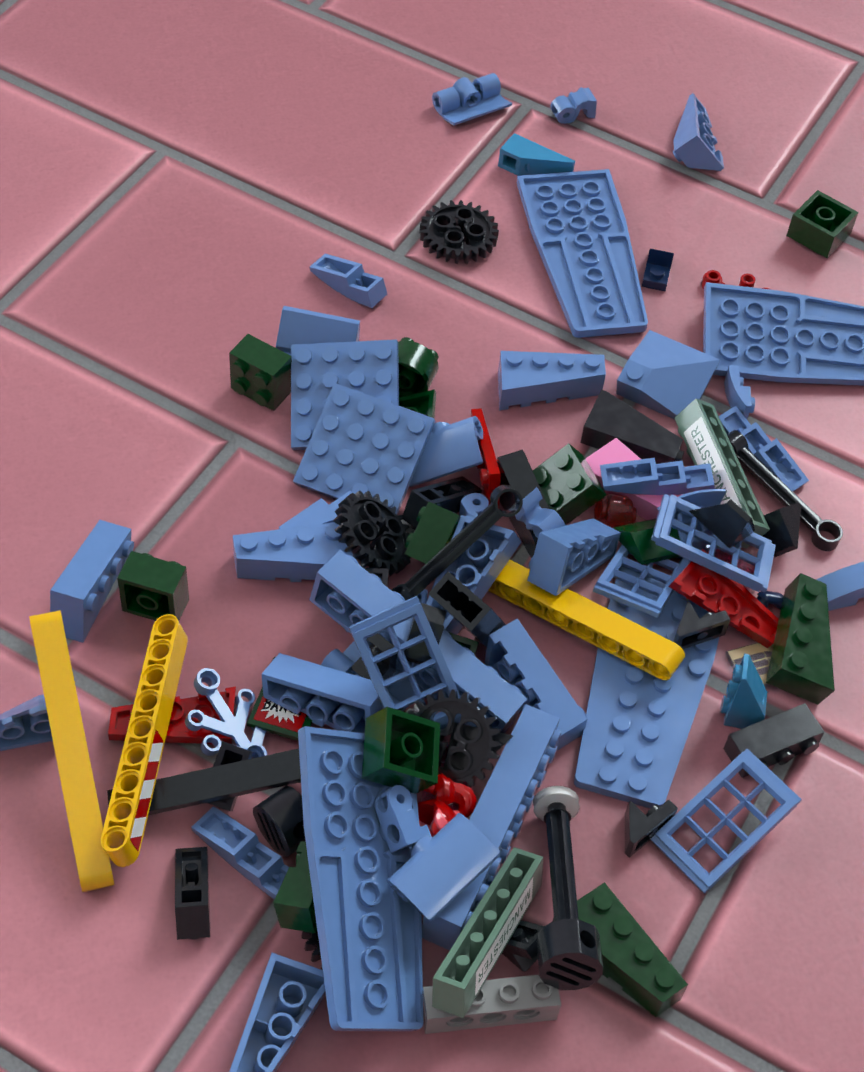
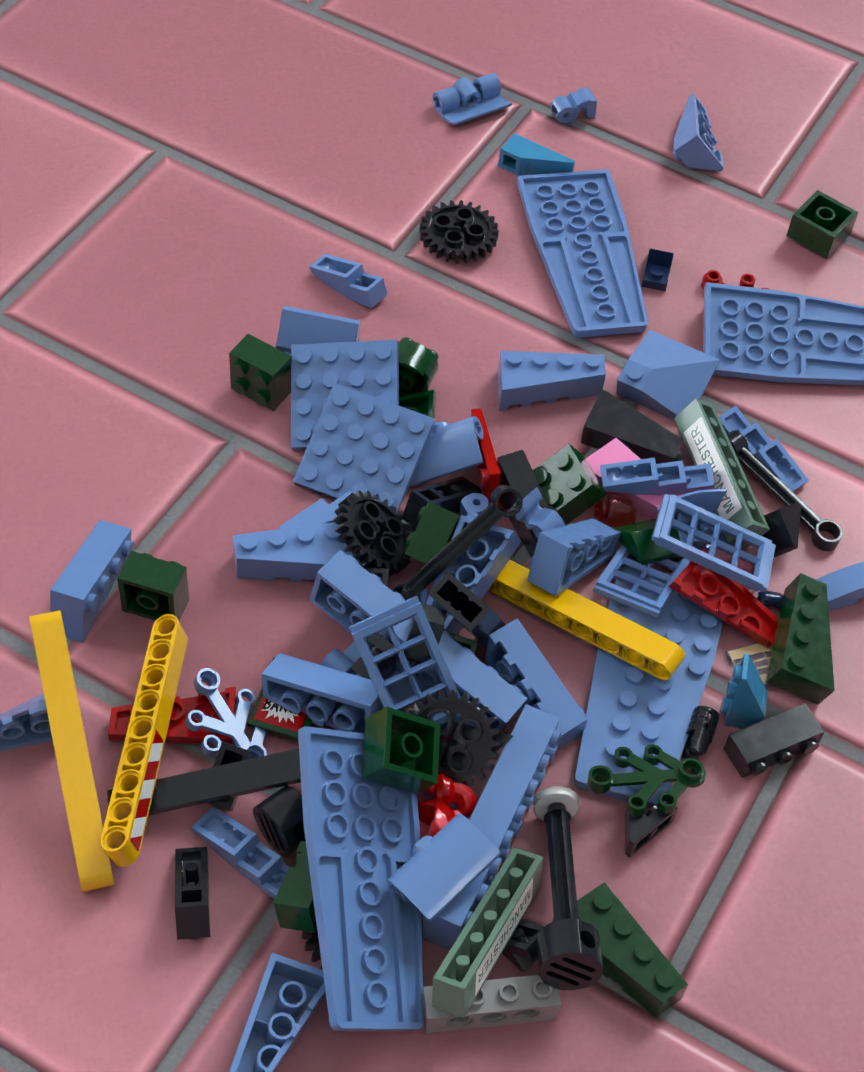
(399, 819): medium blue leg -> none
(684, 773): none -> dark green plant
(684, 860): medium blue piece -> none
(697, 630): black slope -> none
(700, 731): none -> black hinge
(726, 522): black slope -> none
(737, 393): medium blue slope -> none

